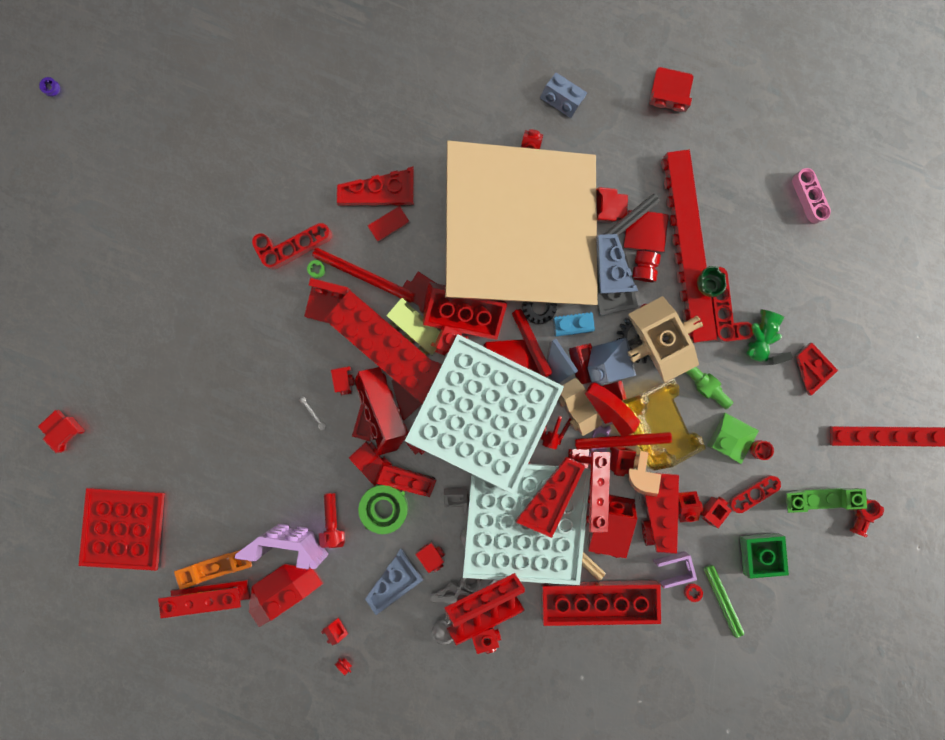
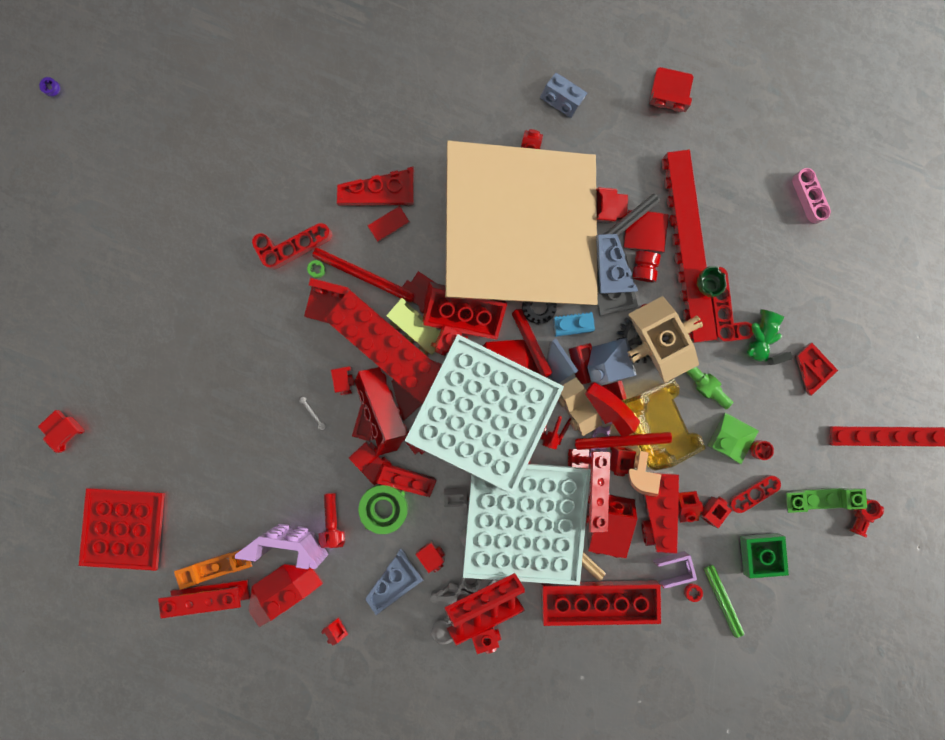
(343, 665): red plate -> none
(550, 502): red wing -> none

